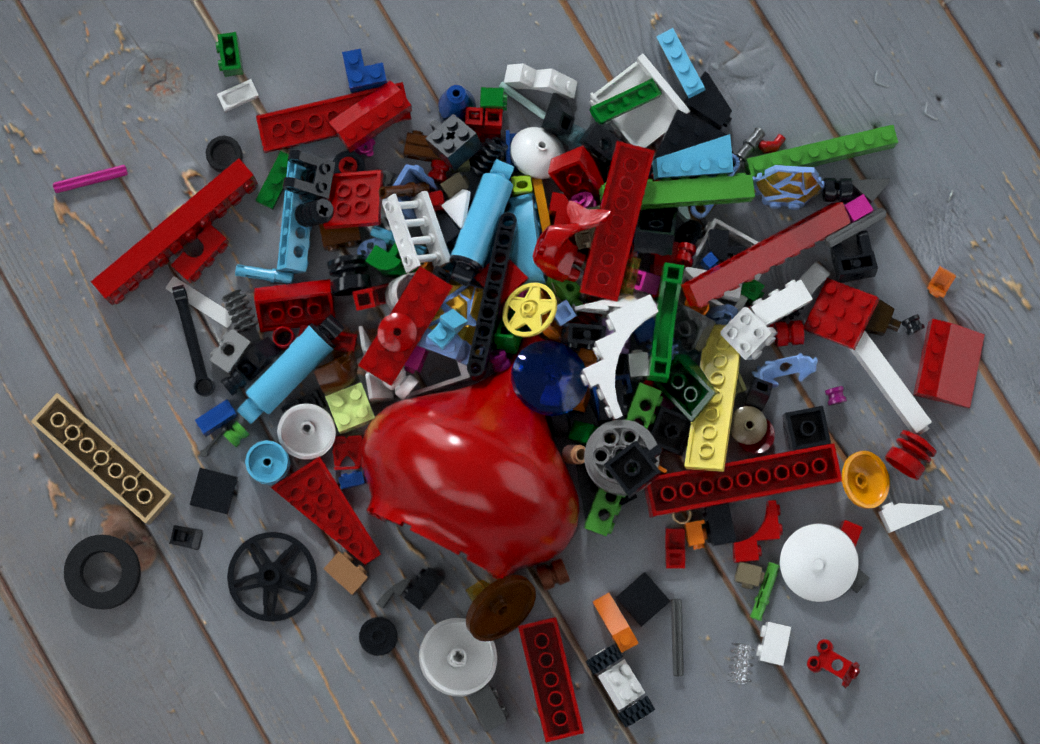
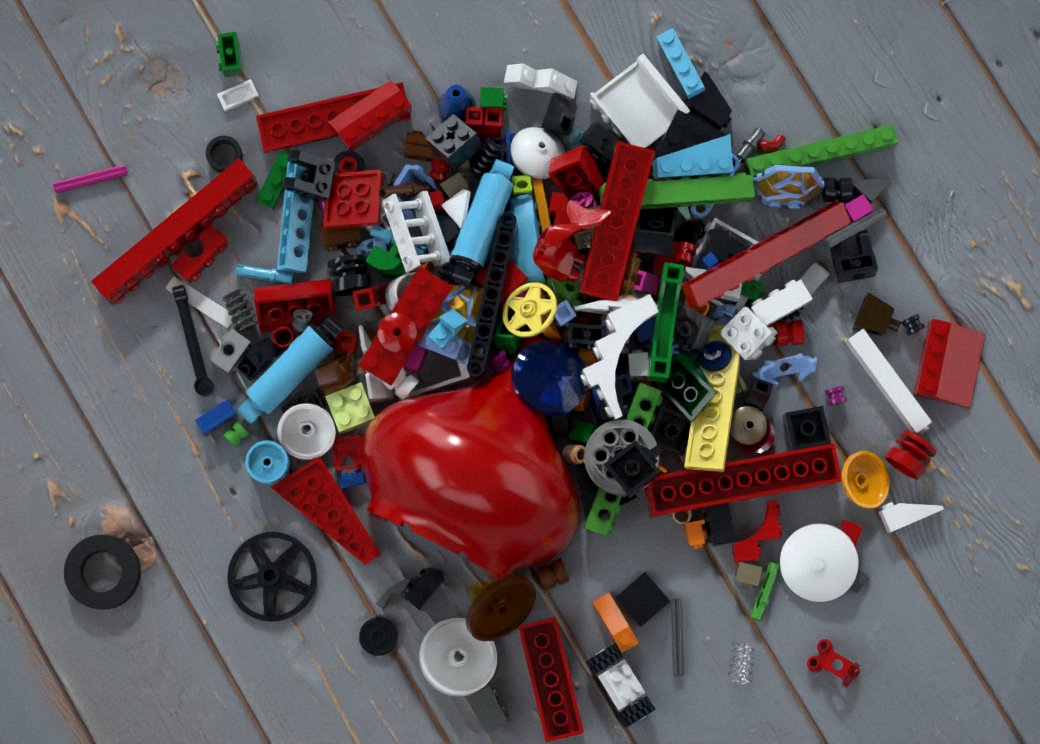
(103, 459): tan brick -> none
(186, 537): black slope -> none
(204, 452): dark grey hinge -> none
(213, 491): black tile -> none
(234, 382): black wheel -> none
(302, 319): none -> flat silver wheel
(314, 213): black piece -> none
(346, 573): medium nougat brick -> none
(360, 76): blue brick -> none
(369, 150): dark pink plate -> none
(524, 101): light aqua bar -> none
(625, 101): green plate -> none
(675, 548): red slope -> none
(717, 362): none -> clear blue piece
(773, 643): white brick -> none
(841, 313): red plate -> none
(940, 282): orange bracket -> none

